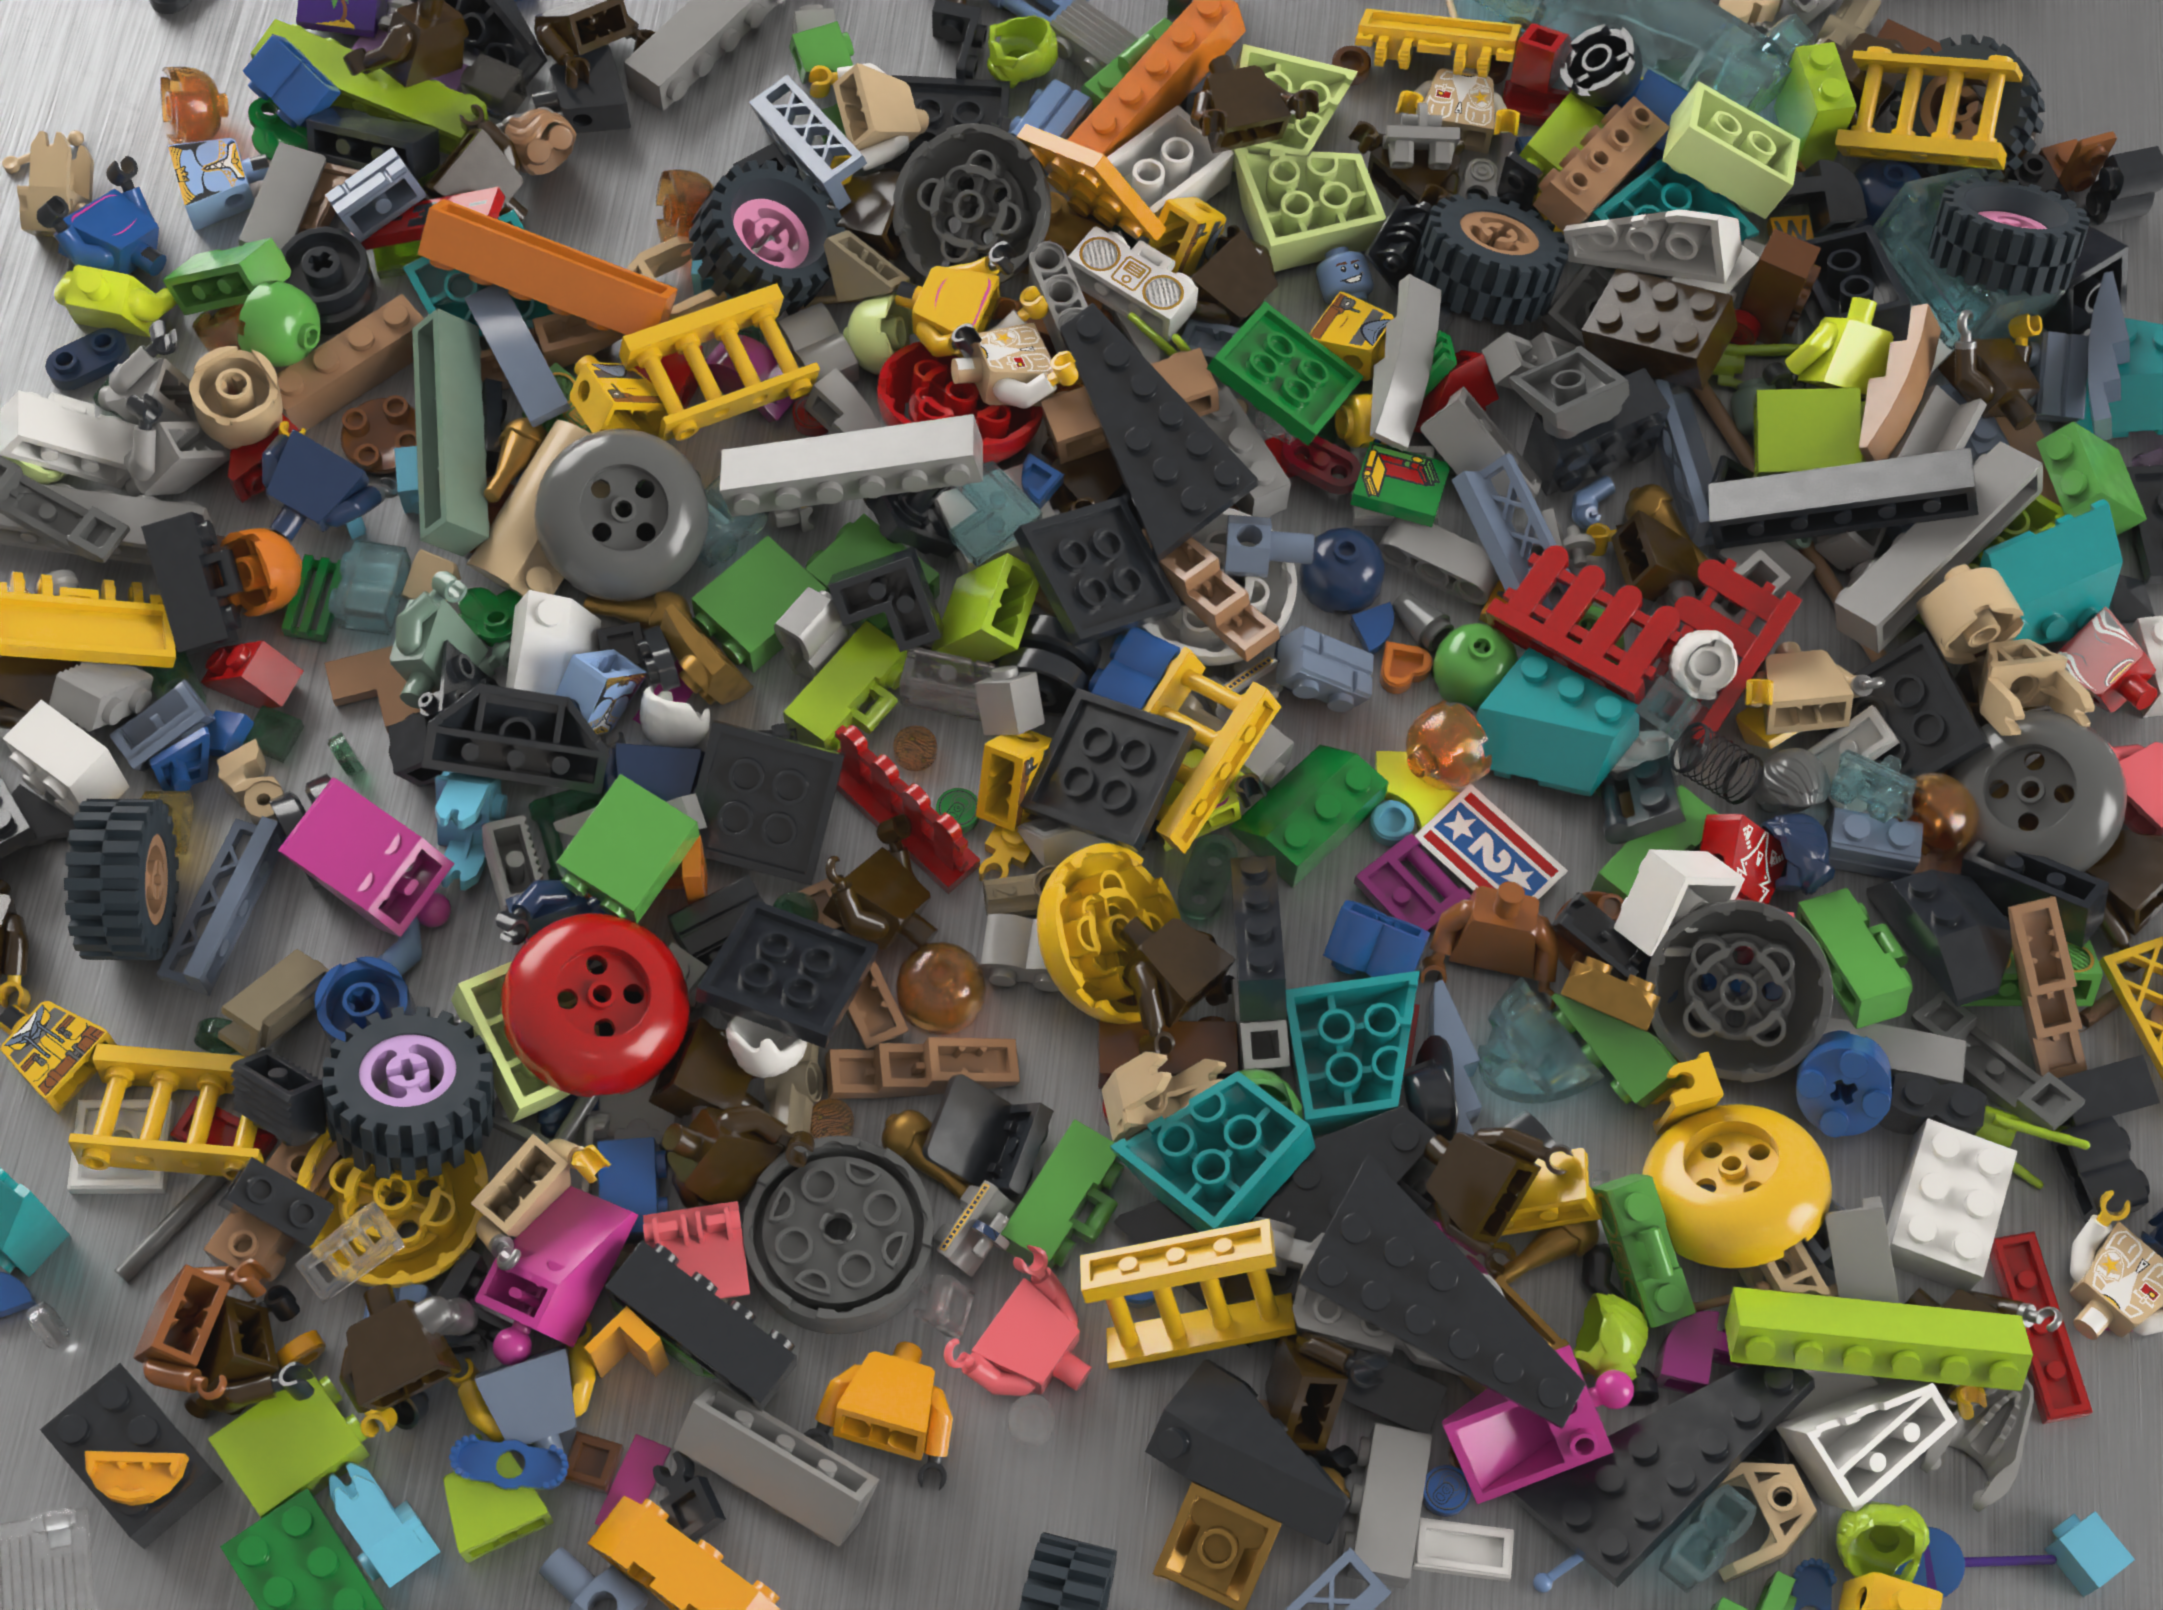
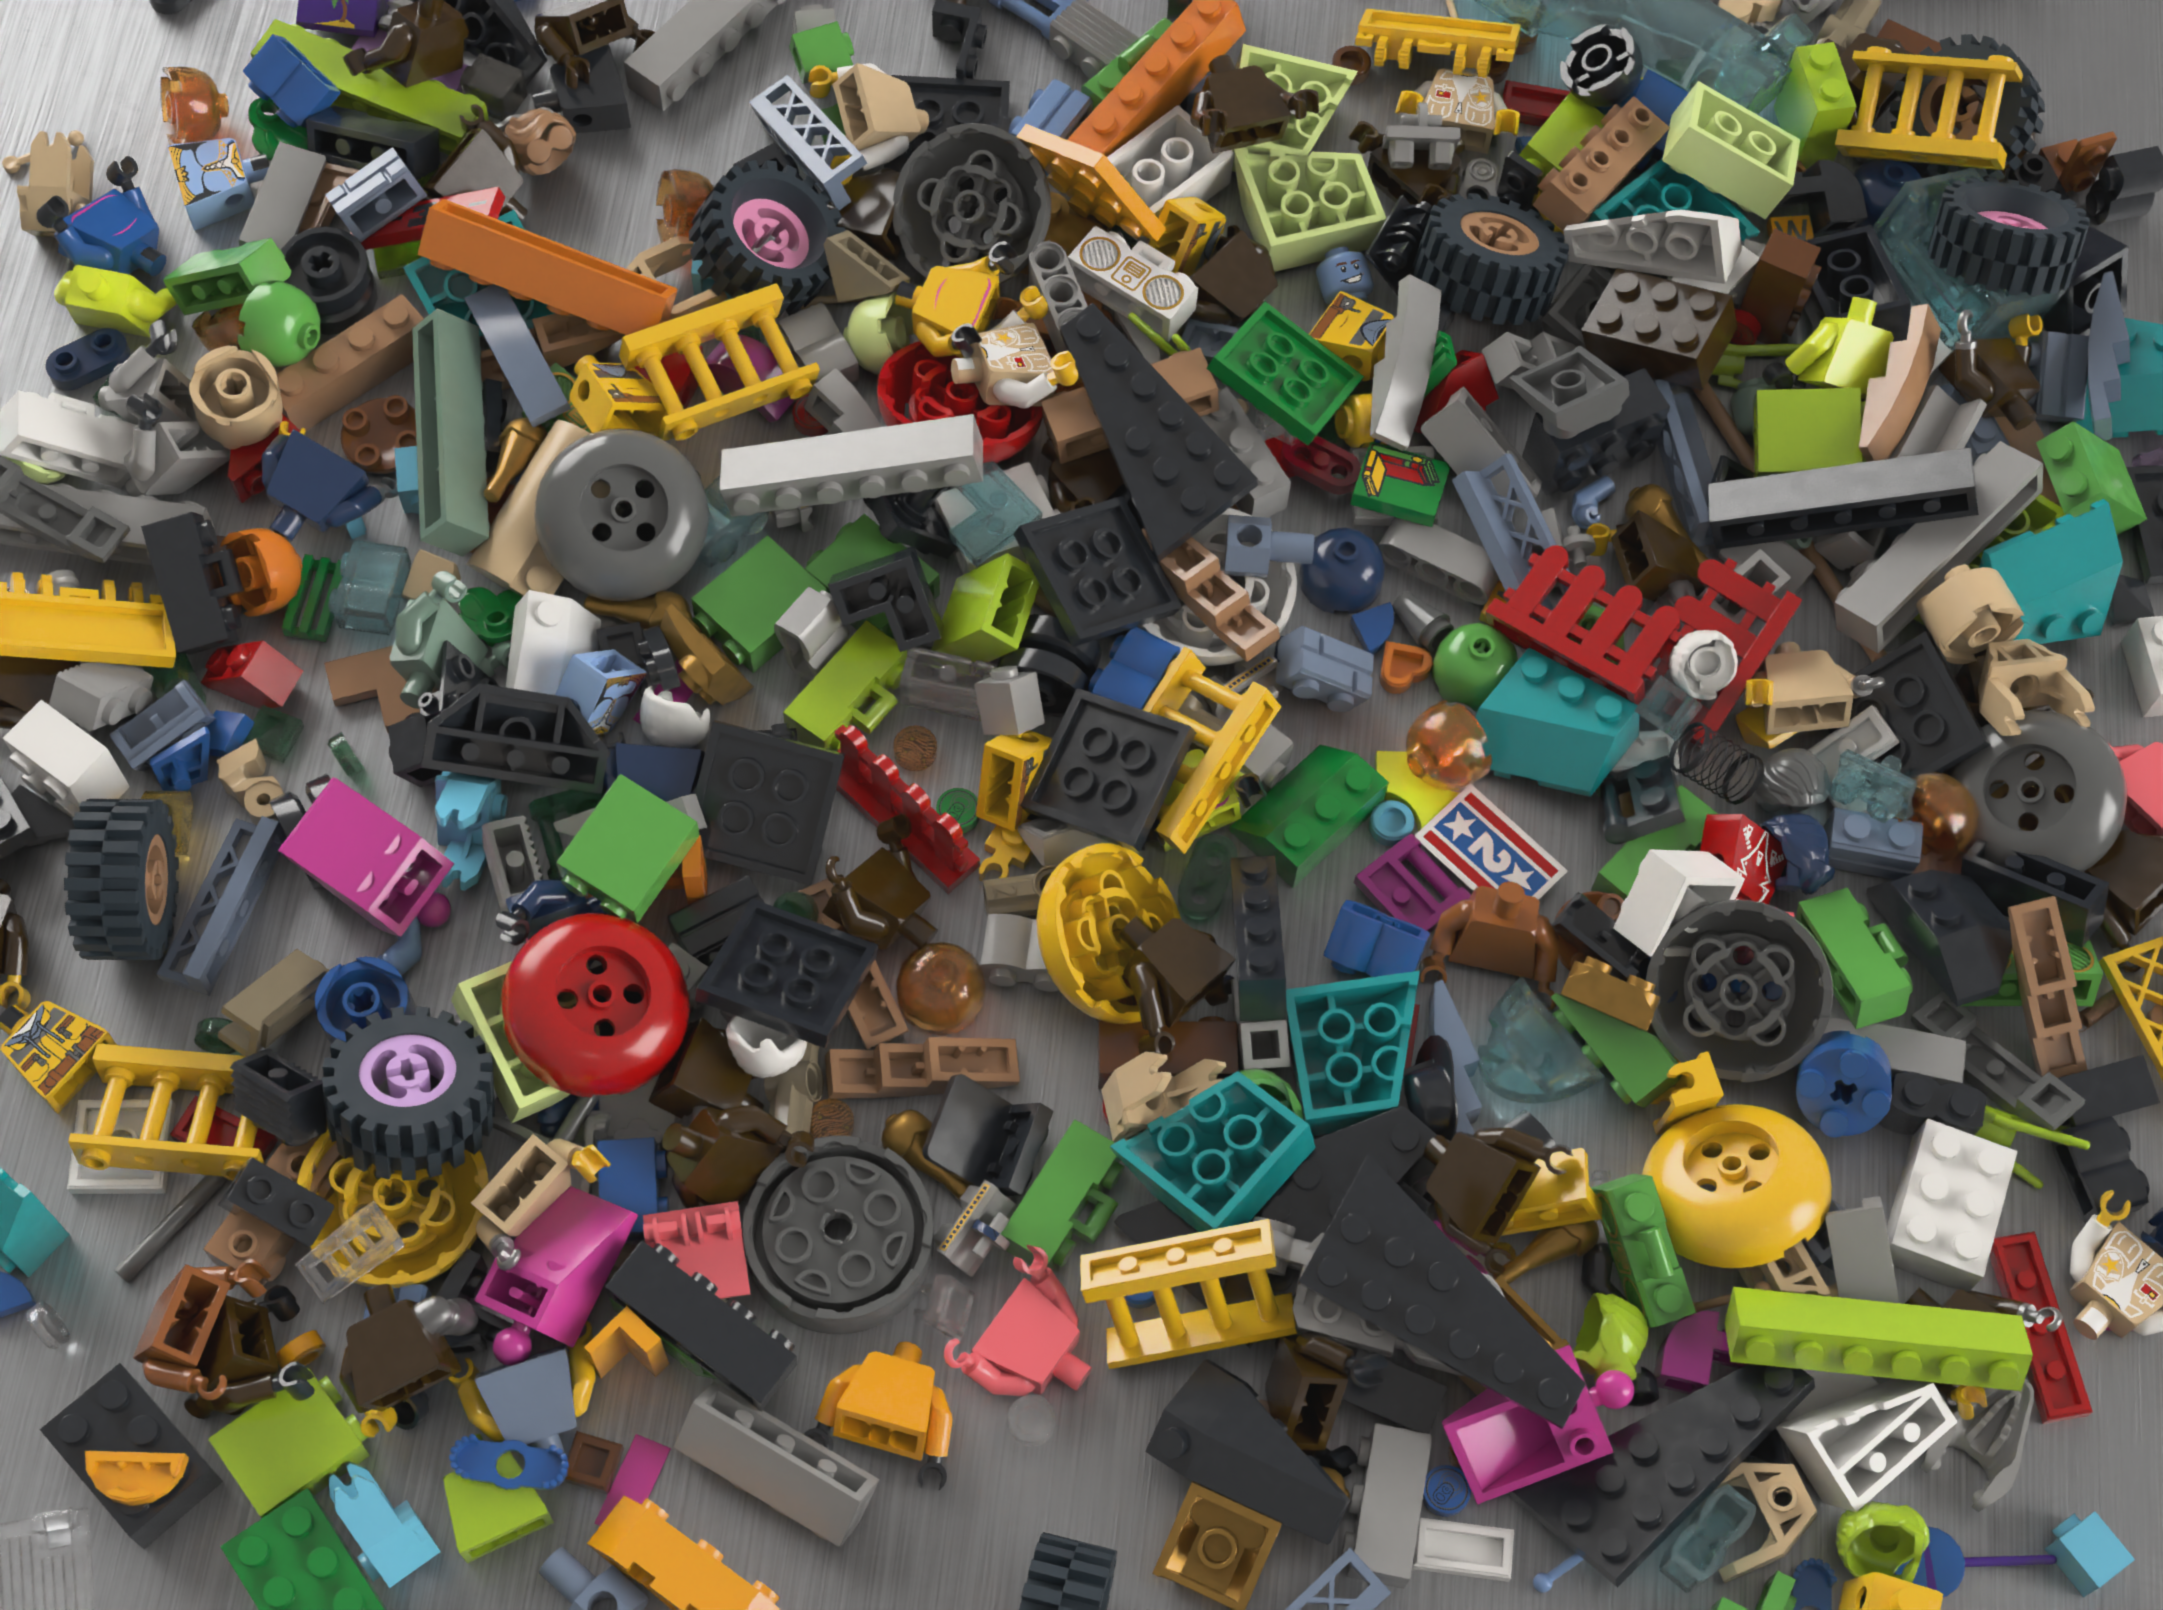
(691, 1500): black plate -> none
(1024, 50): lime hair -> none
(1039, 480): blue tile -> none
(1539, 58): red slope -> none
(2110, 664): torso -> none

